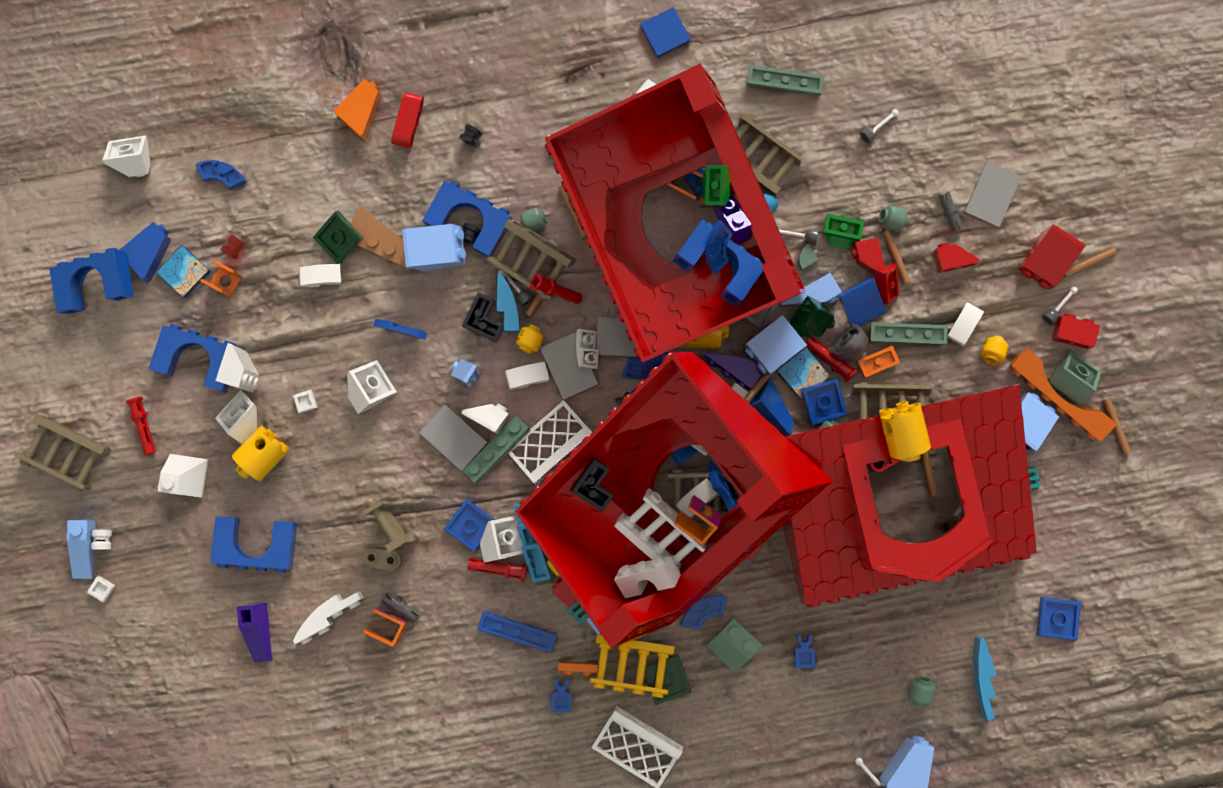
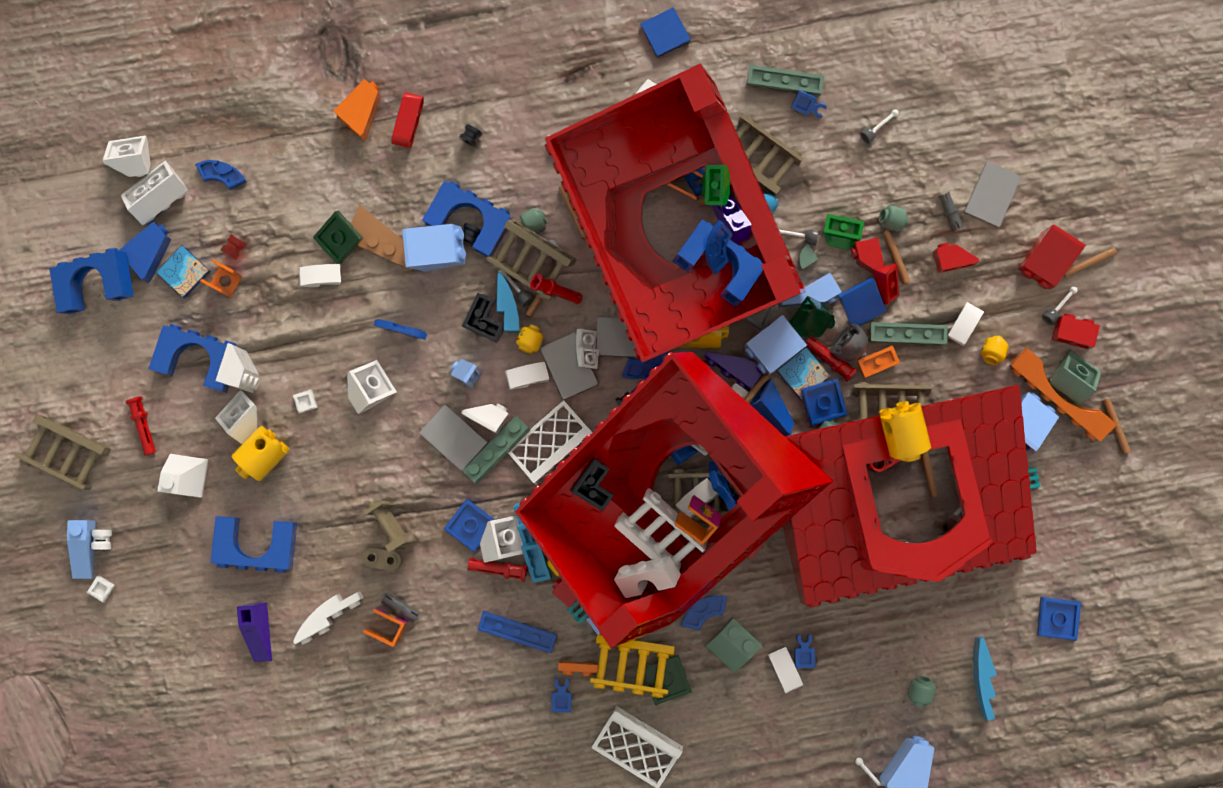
(154, 193): none -> white slope
(785, 670): none -> white slope
(806, 102): none -> blue plate

